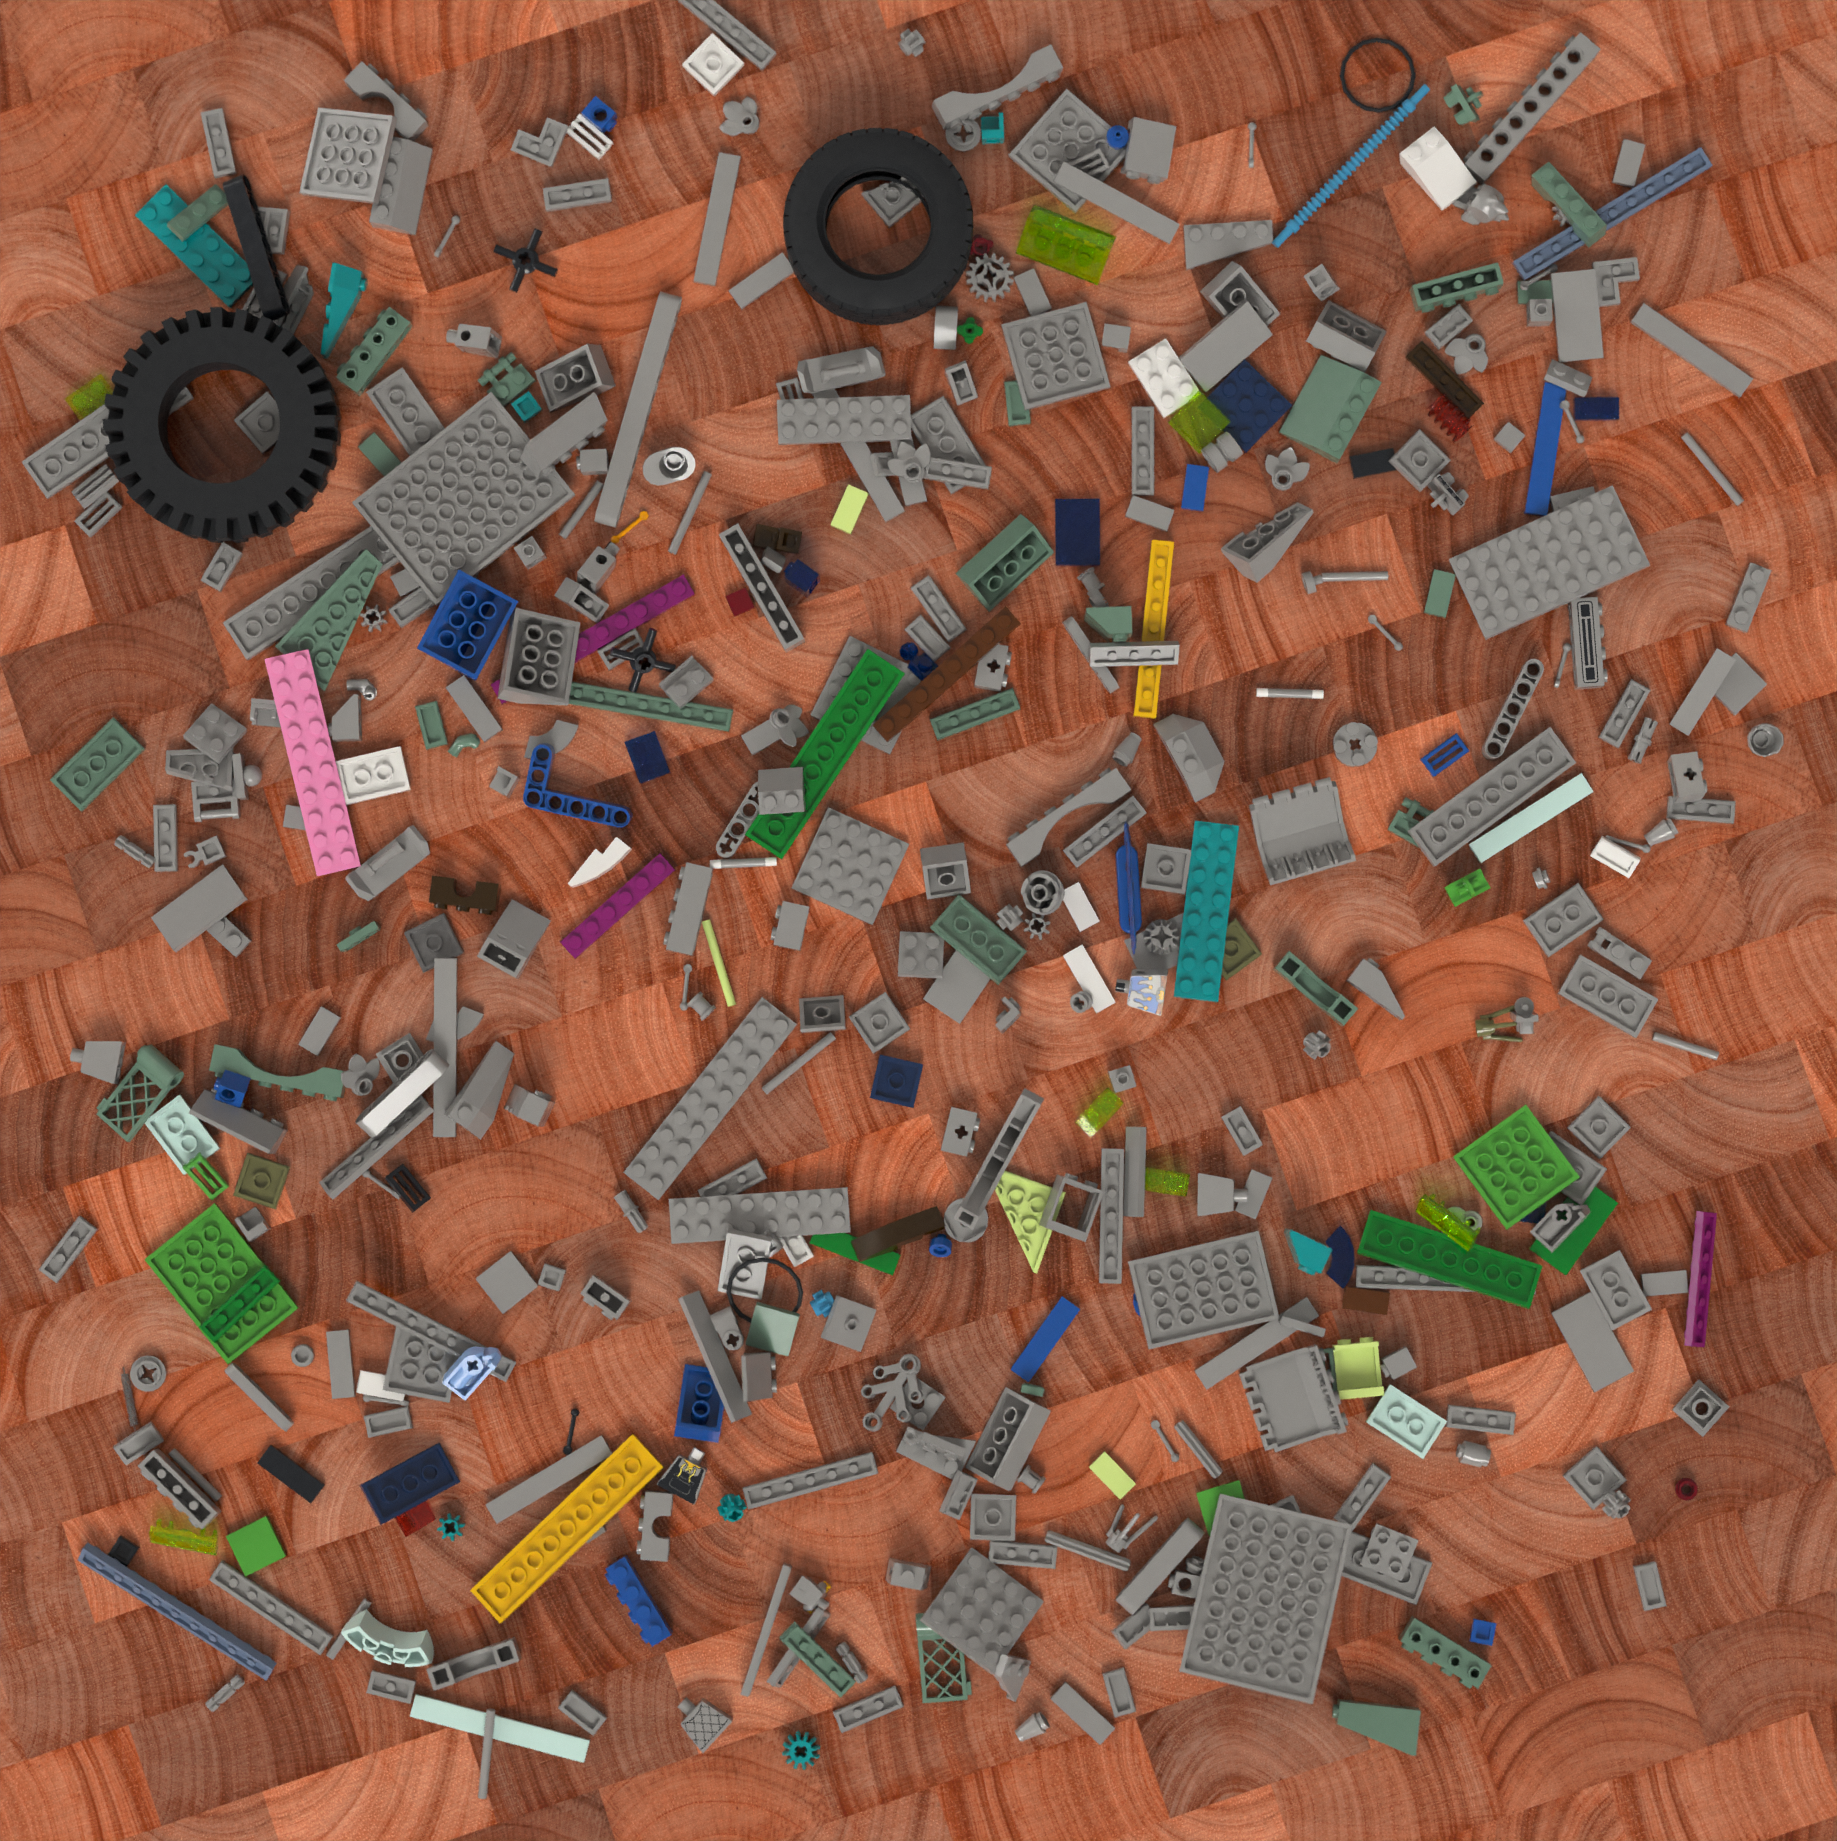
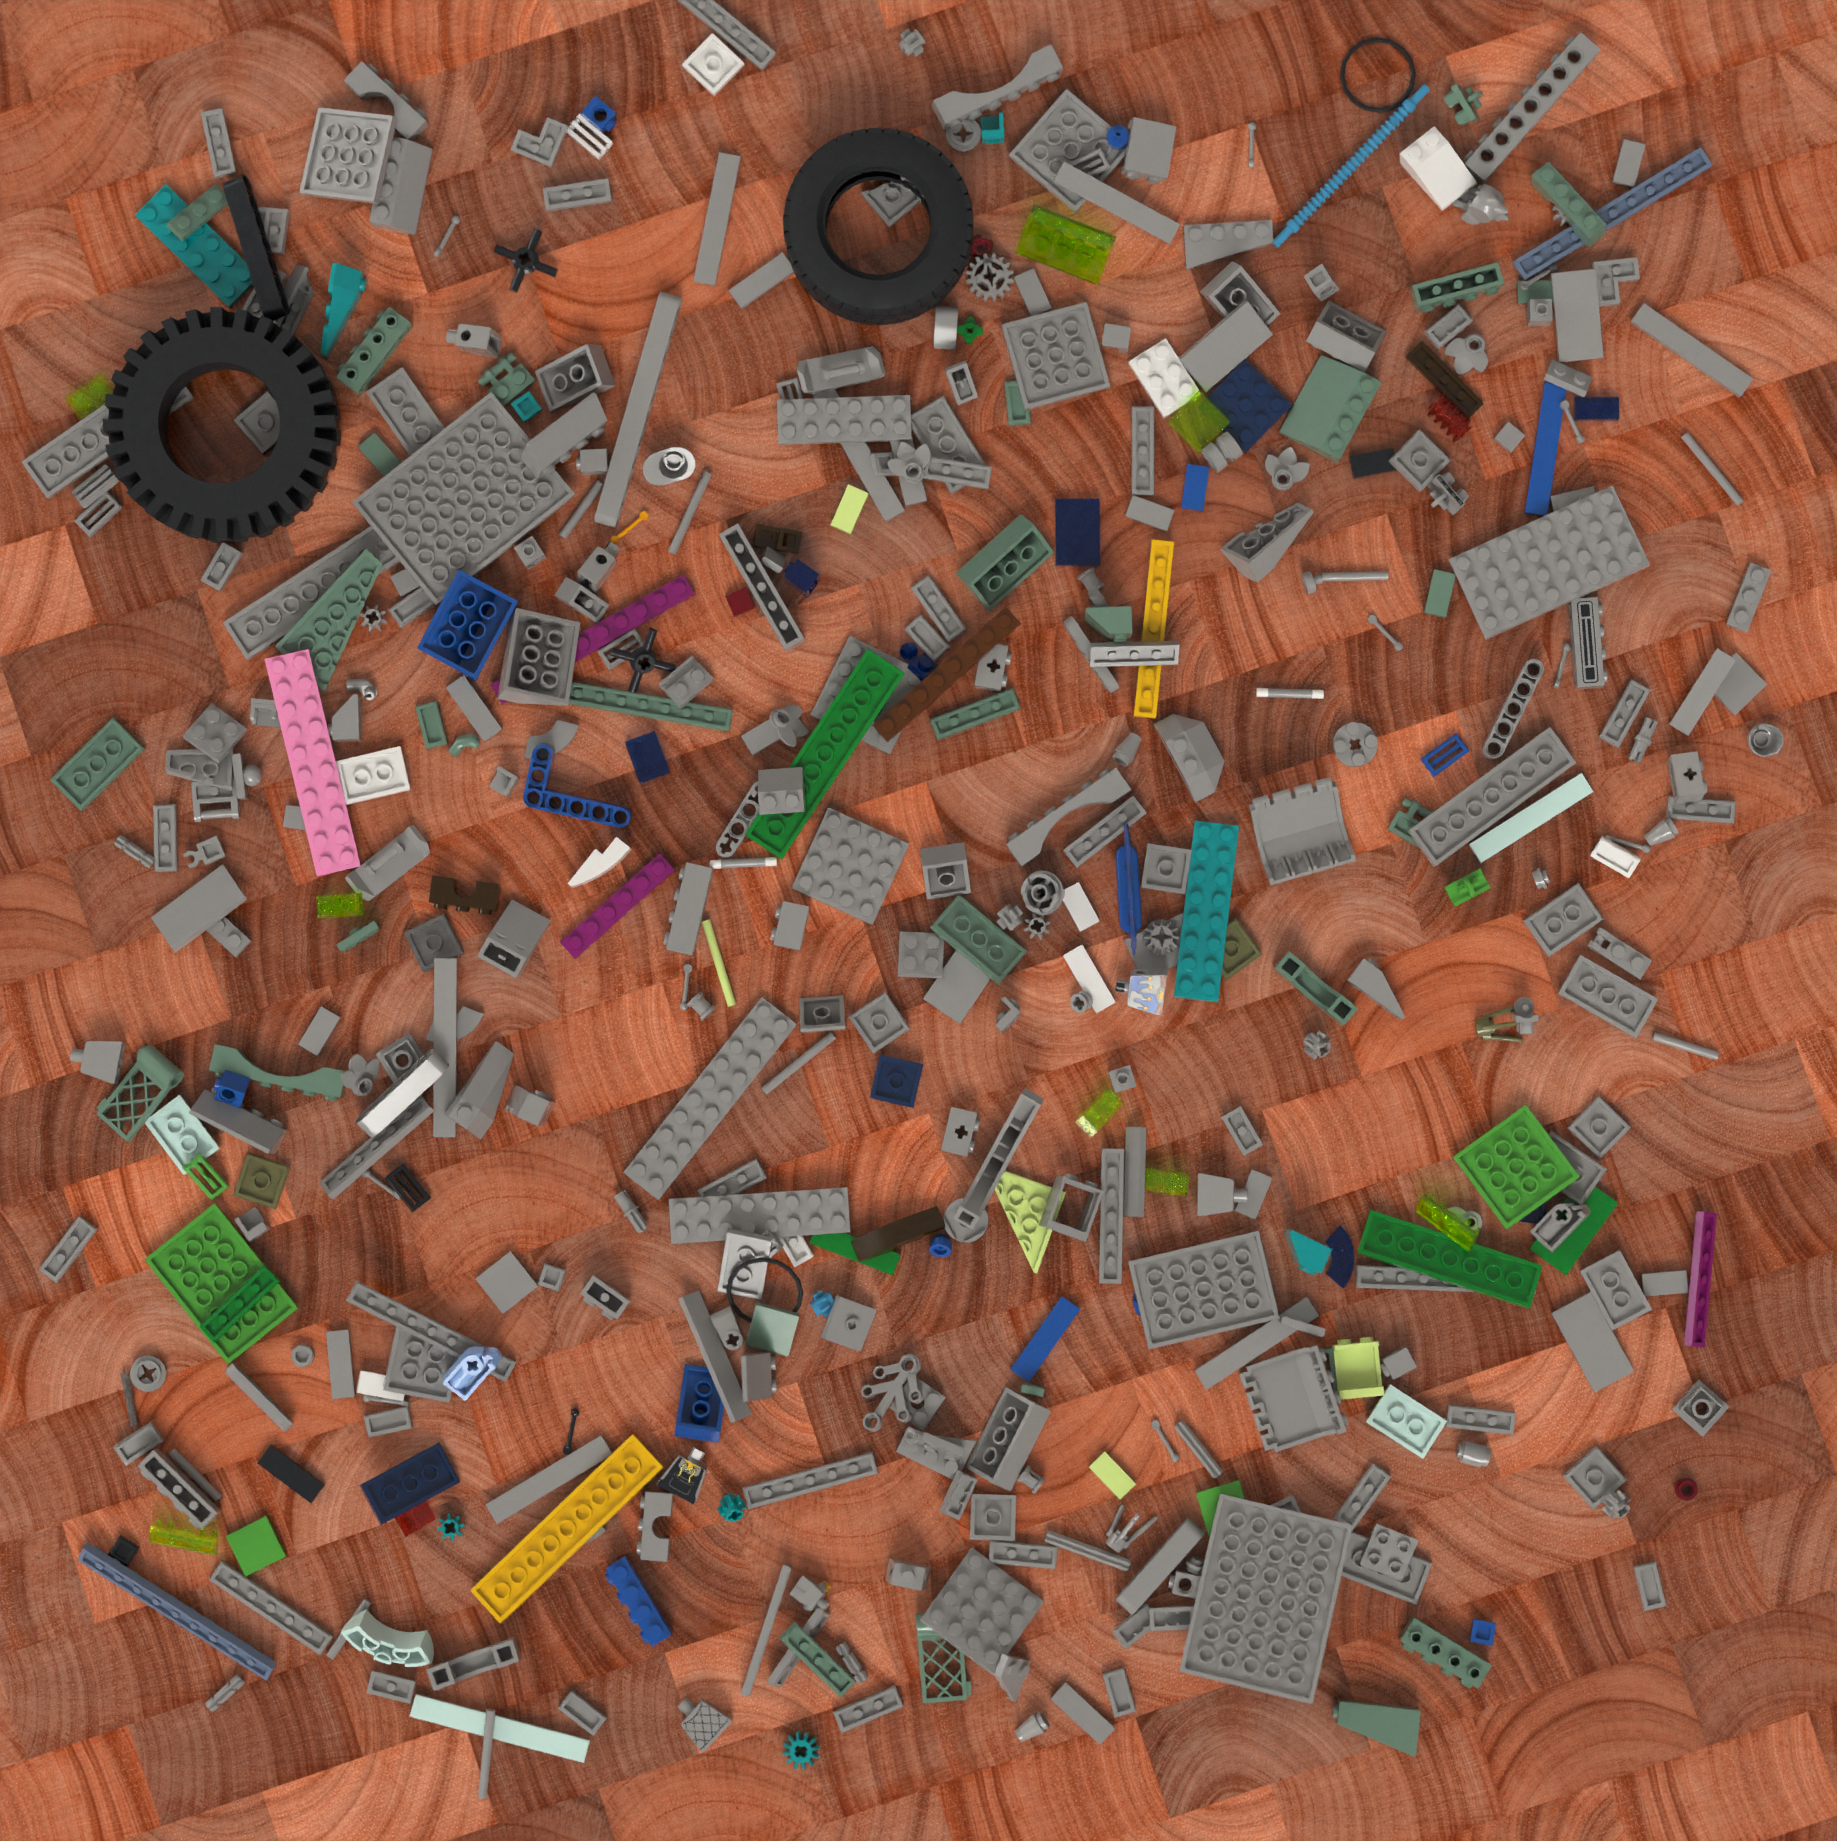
(339, 905): none -> clear neon green slope
(738, 115): light grey plate -> none
(1366, 1300): reddish brown tile -> none

